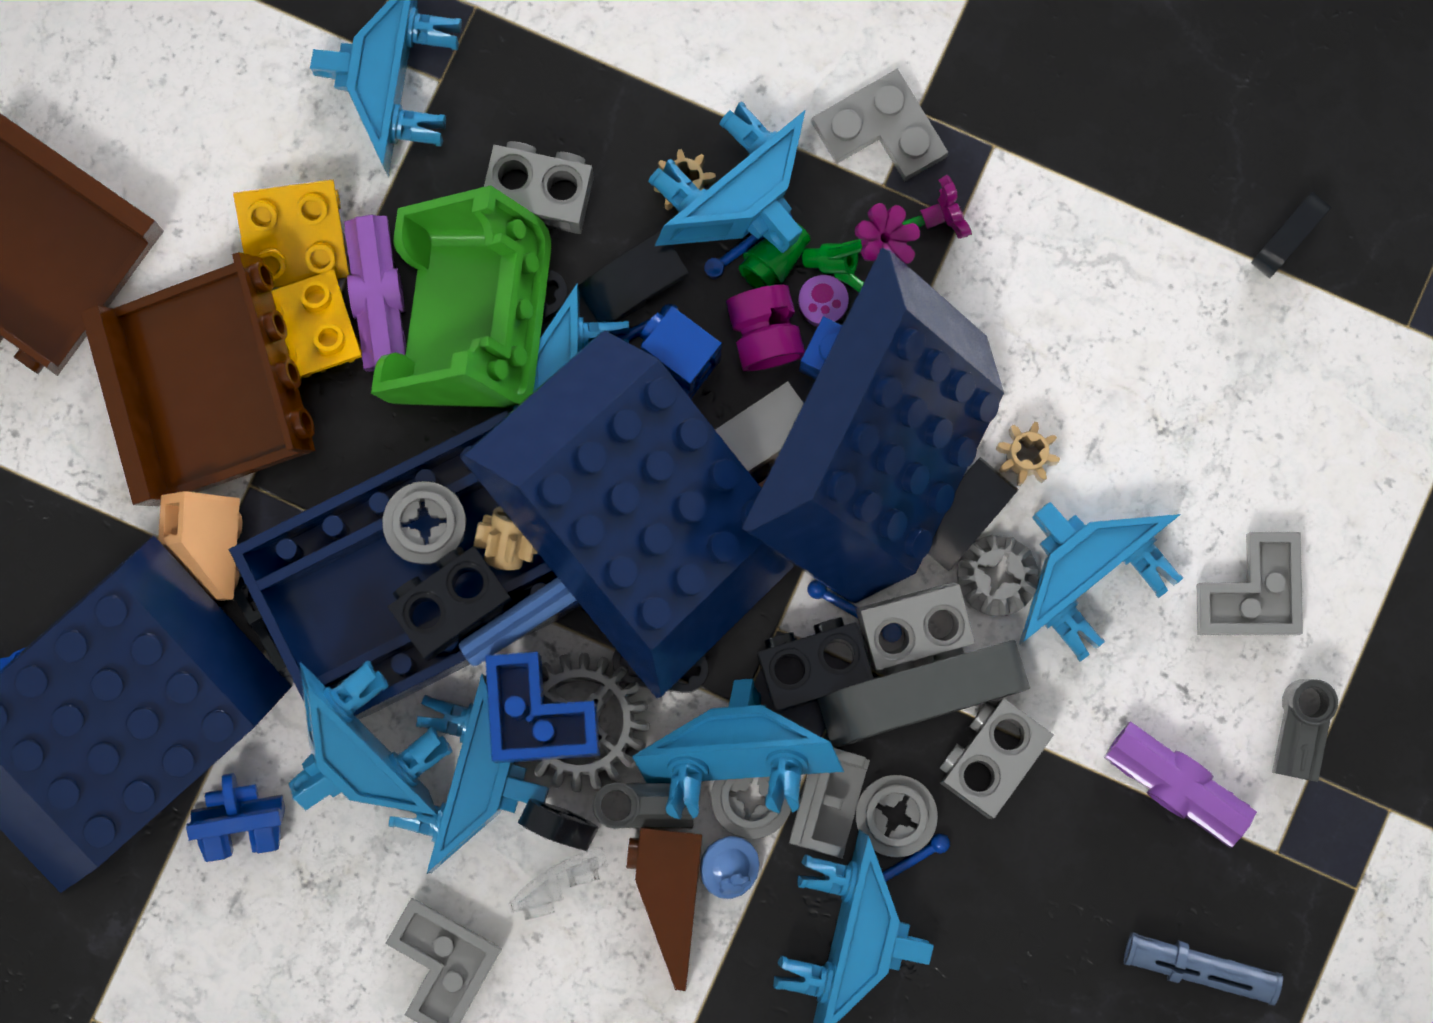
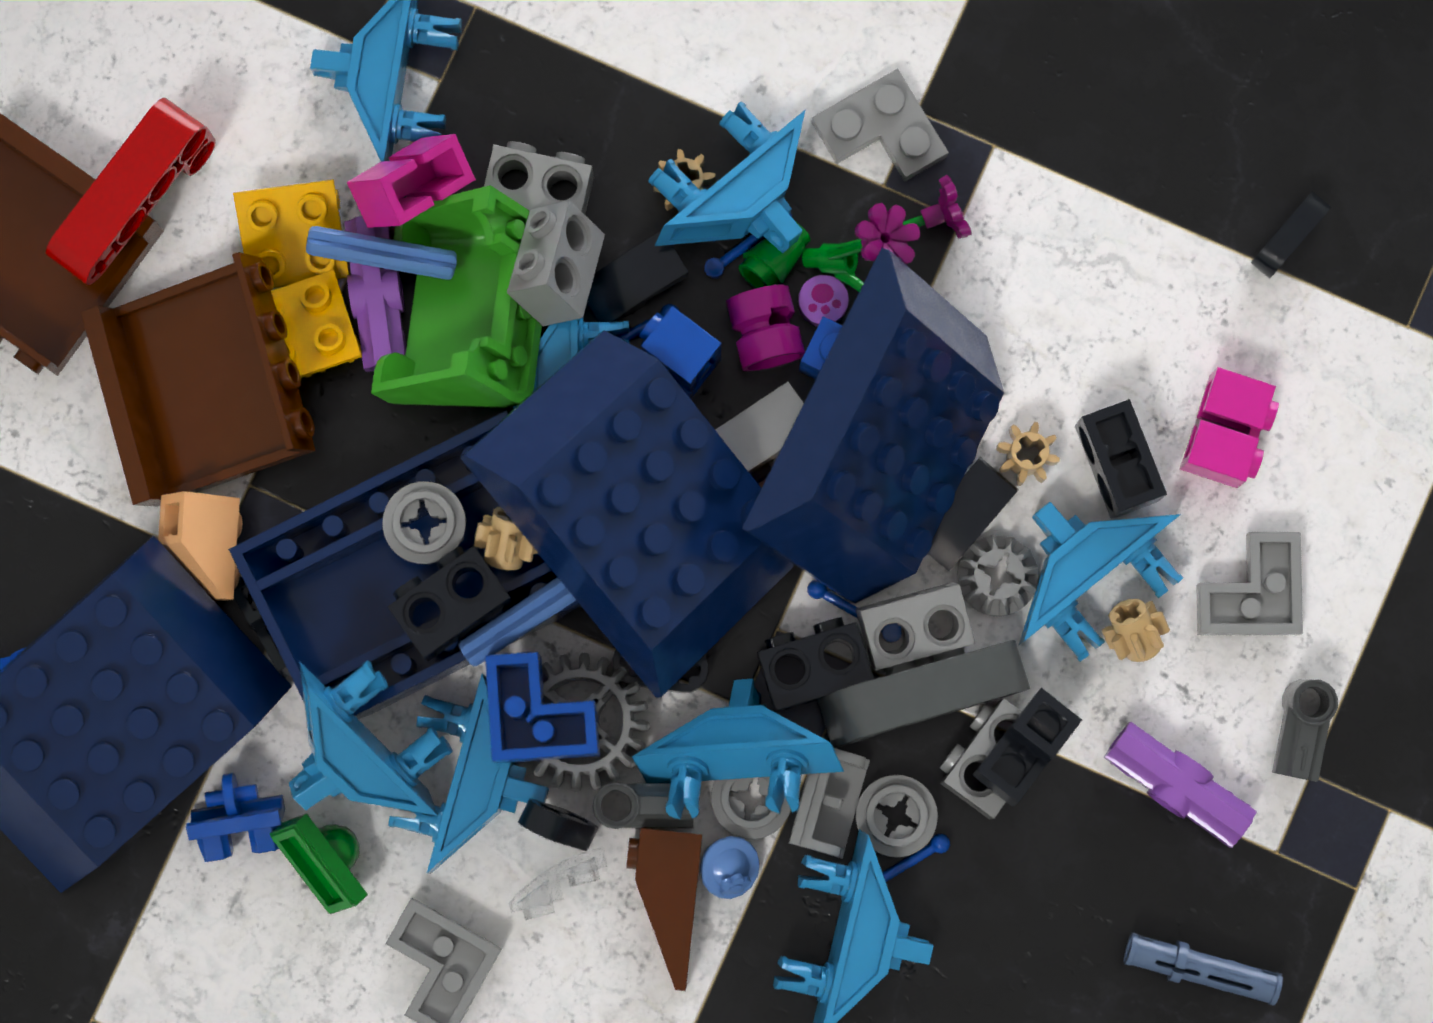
(129, 189): none -> red beam
(322, 860): none -> green tile
(381, 252): none -> medium blue axle
(421, 172): none -> dark pink piece
(556, 263): none -> light grey brick
(1027, 747): none -> black slope
(1120, 459): none -> black brick
(1135, 630): none -> tan gear
(1229, 428): none -> dark pink piece

